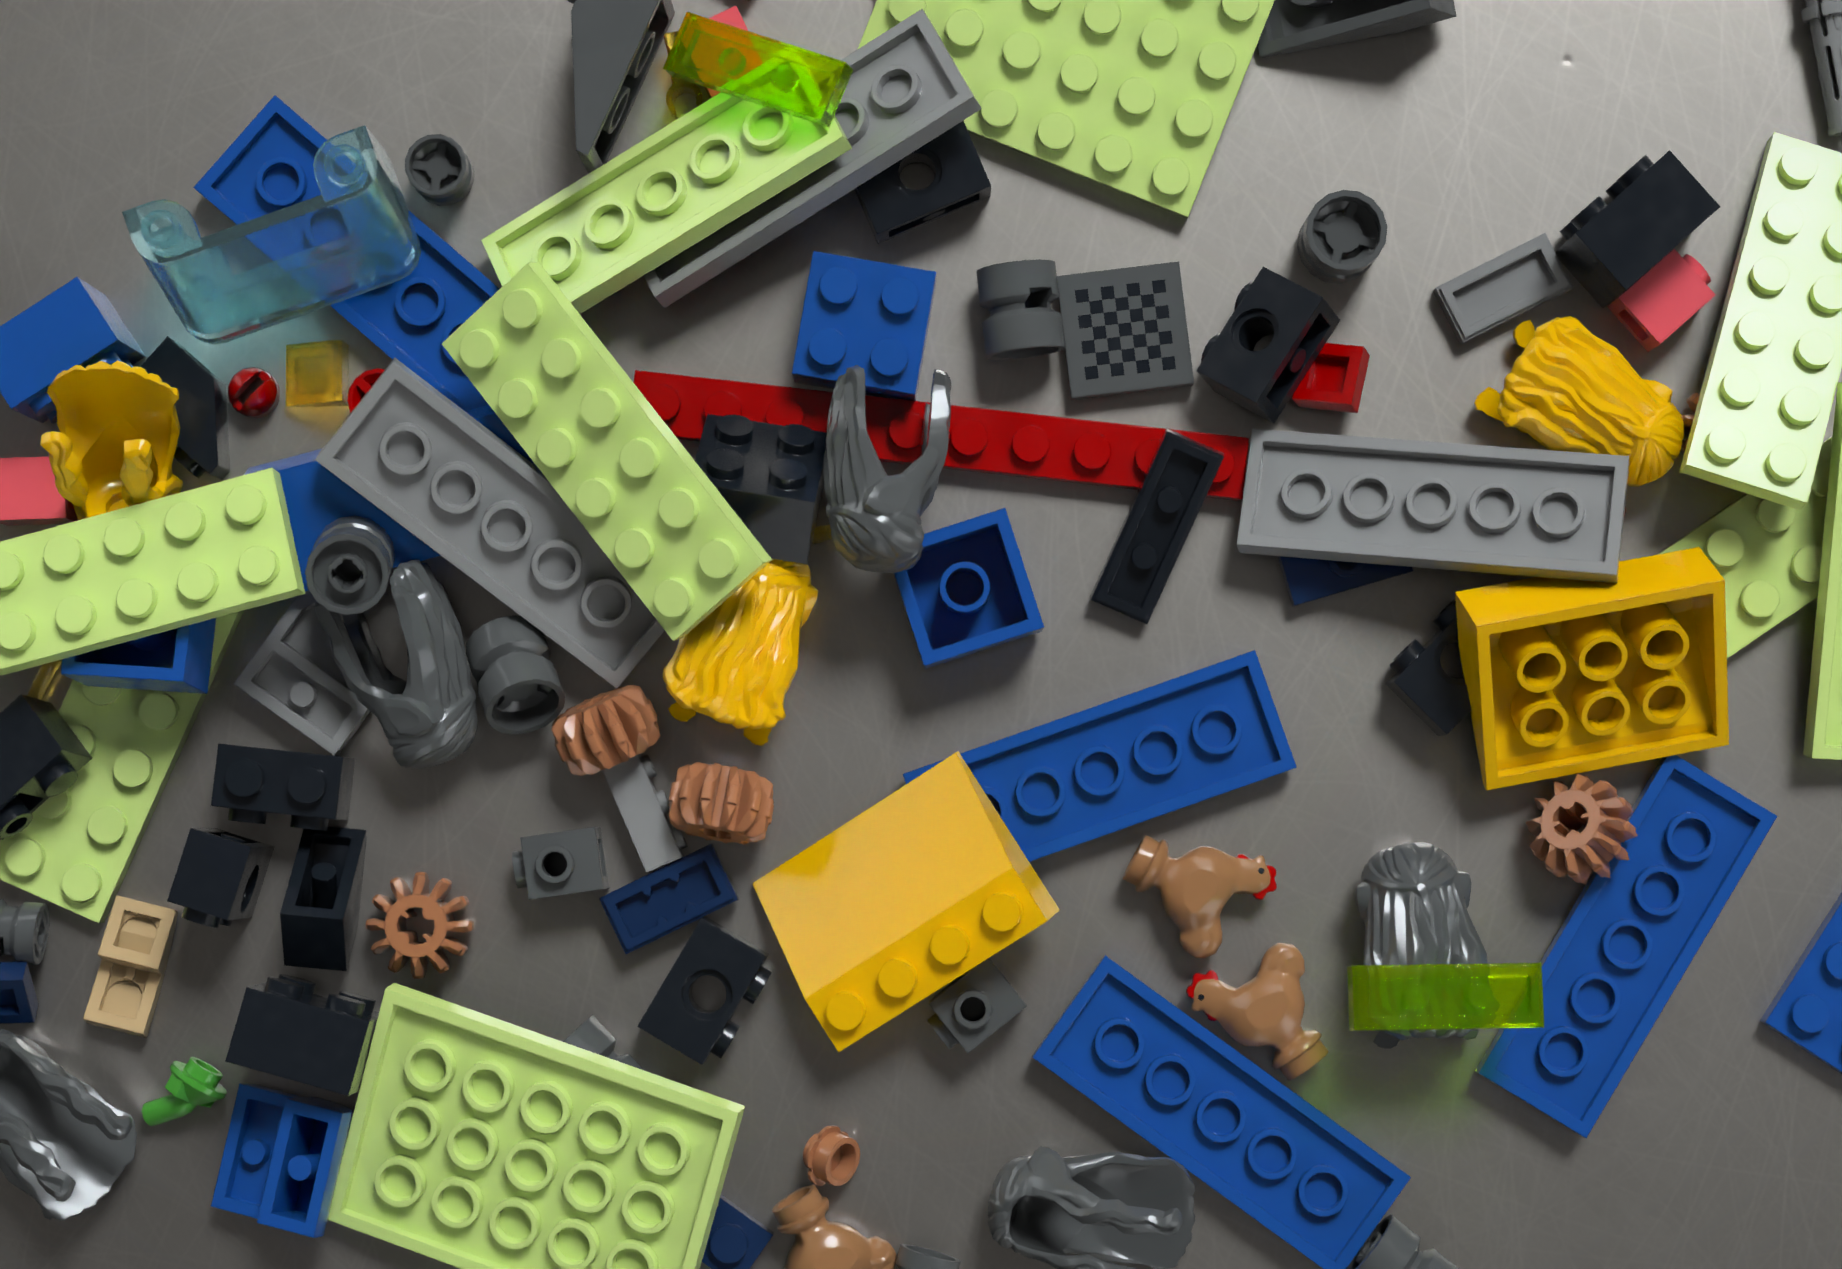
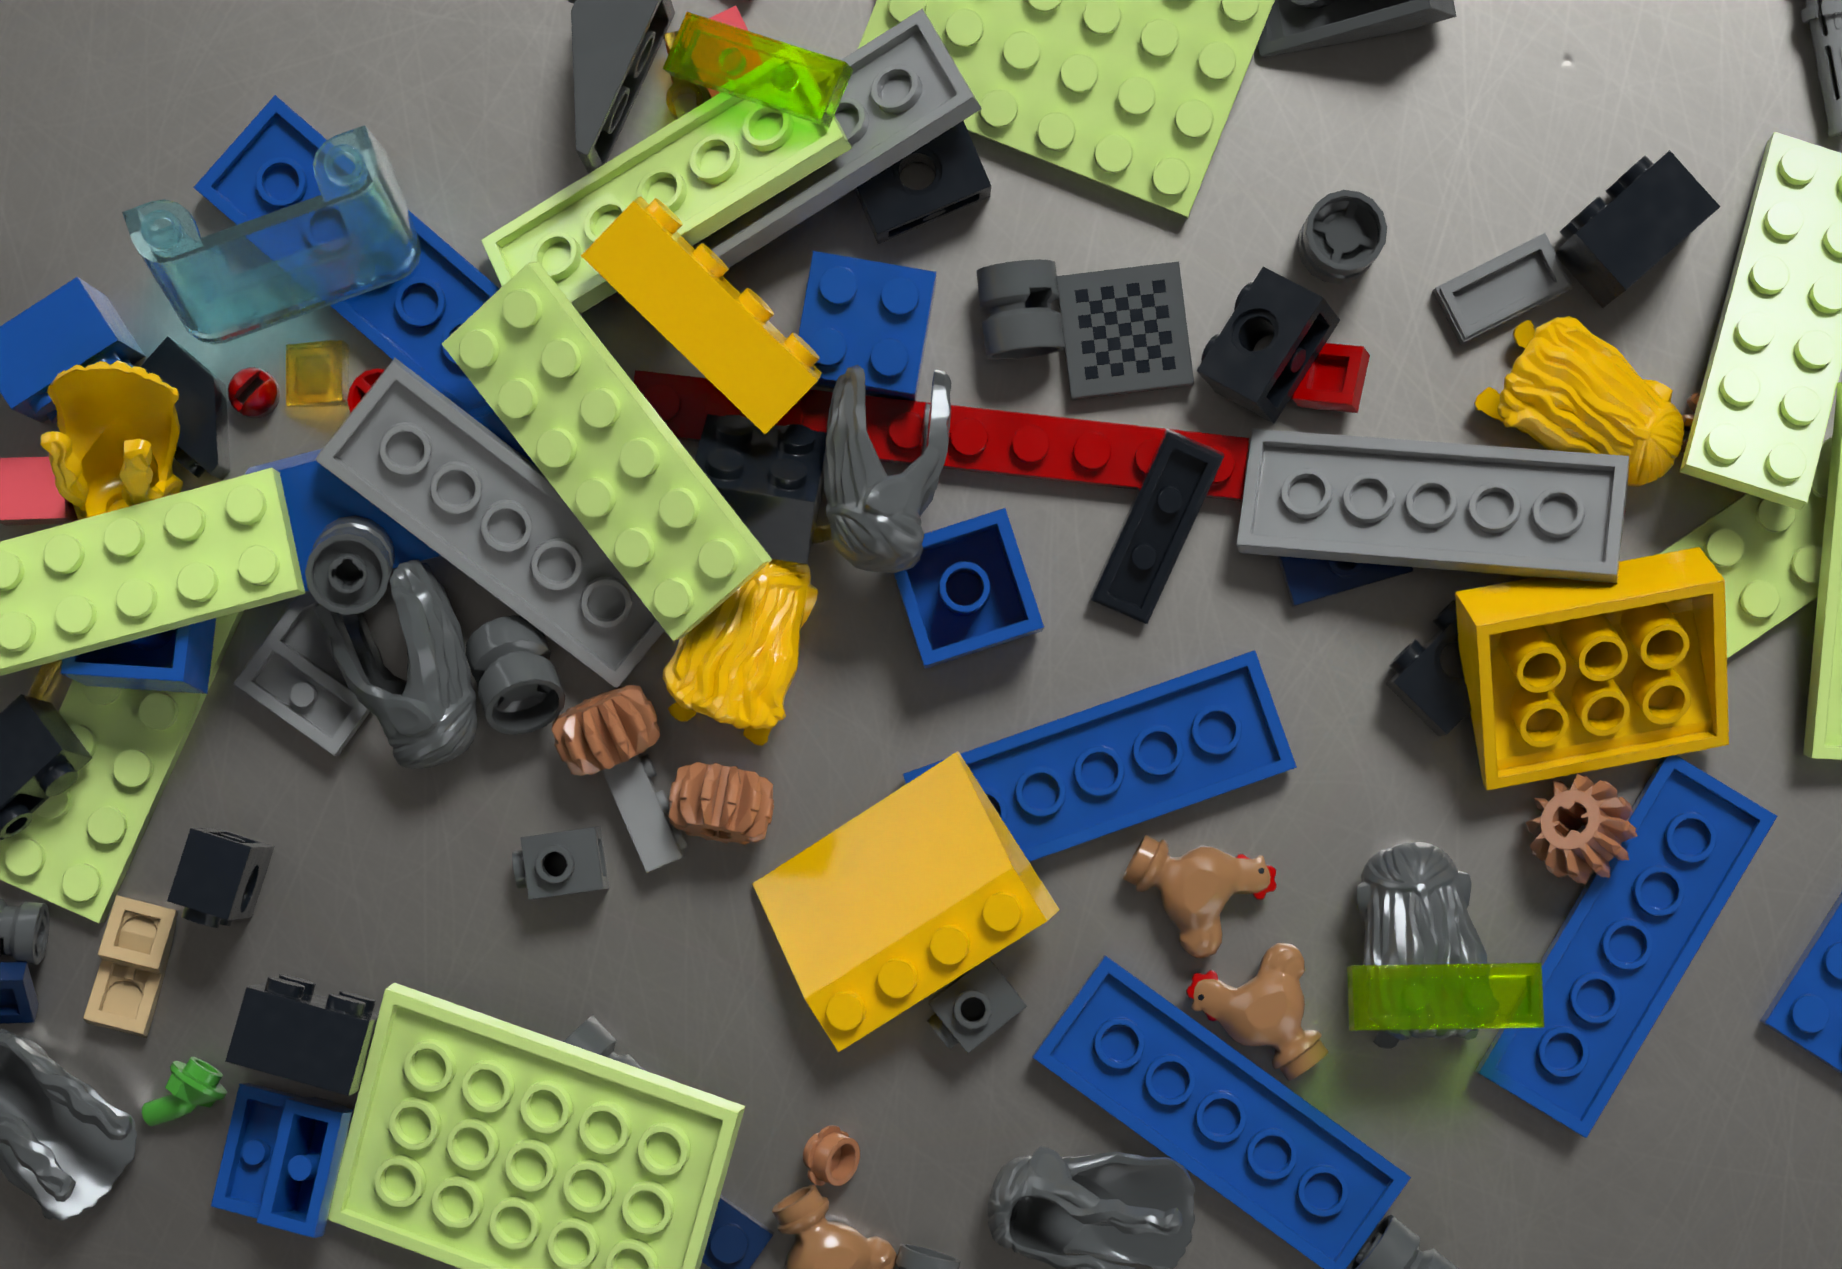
(282, 782): black brick -> none
(323, 899): black slope -> none
(406, 941): nougat gear -> none
(431, 162): dark grey wheel -> none
(669, 898): dark blue plate -> none
(676, 1016): black brick -> none
(702, 313): none -> yellow brick
(1663, 299): coral brick -> none

